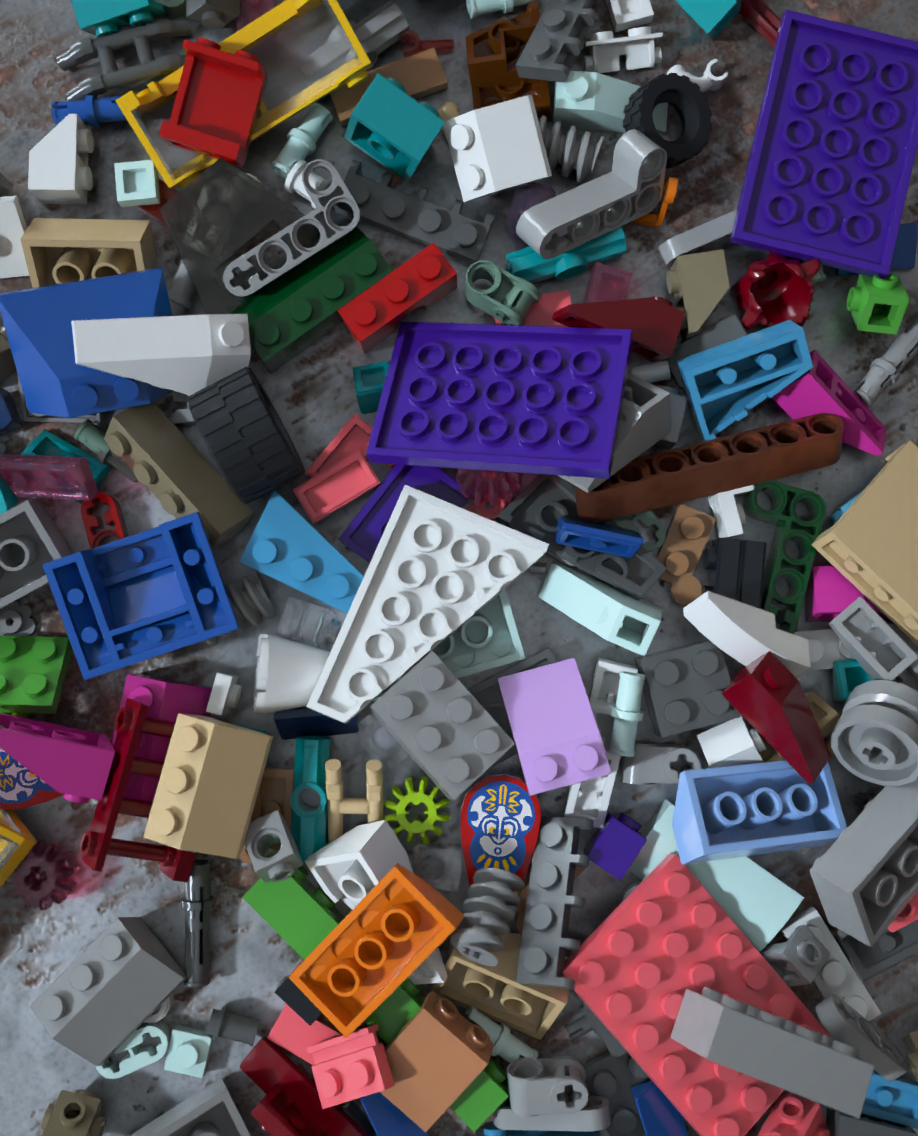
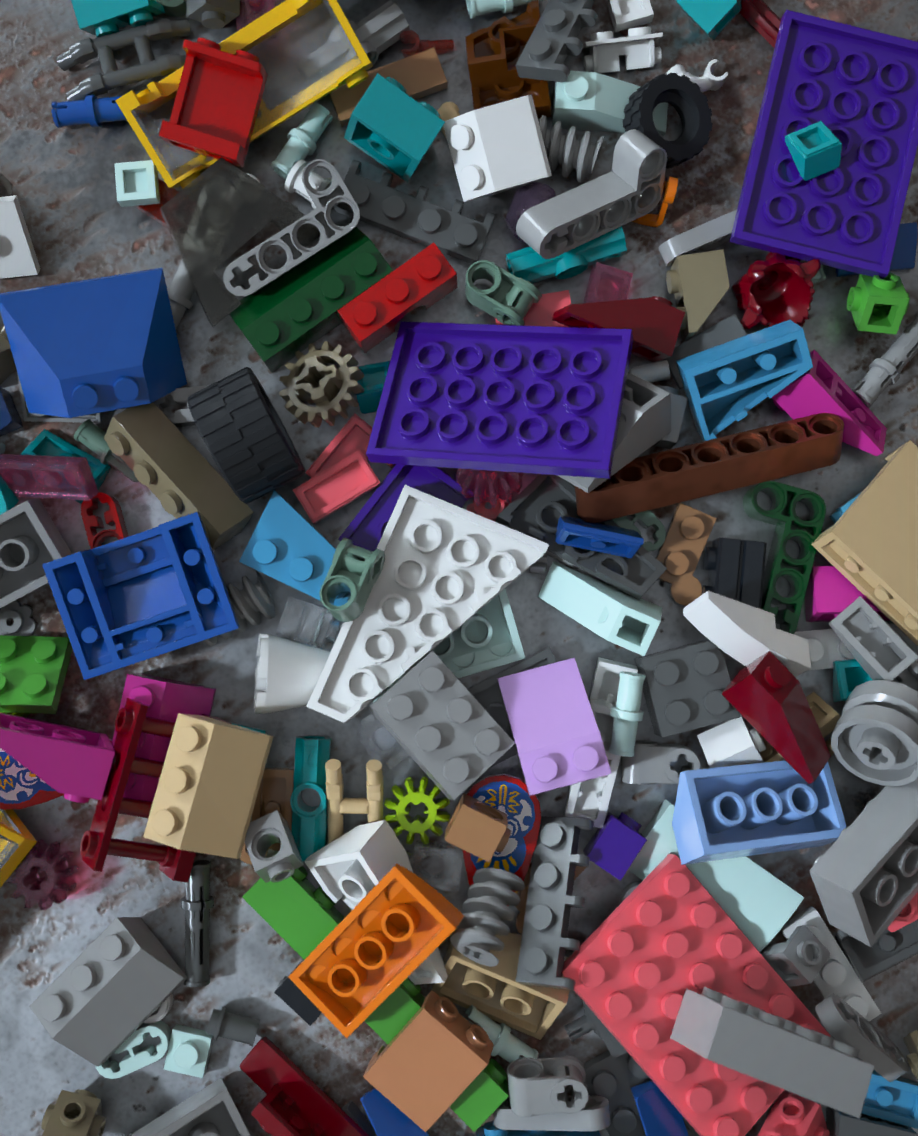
(60, 164): white slope -> none
(86, 249): tan slope -> none
(166, 350): white wedge -> none
(224, 693): white plate -> none
(296, 1035): coral tile -> none
(309, 722): dark blue slope -> none
(321, 384): none -> dark tan gear
(350, 1067): coral plate -> none
(351, 571): none -> sand green piece
(477, 828): none -> medium nougat brick
(728, 512): white bracket -> none
(814, 150): none -> teal slope

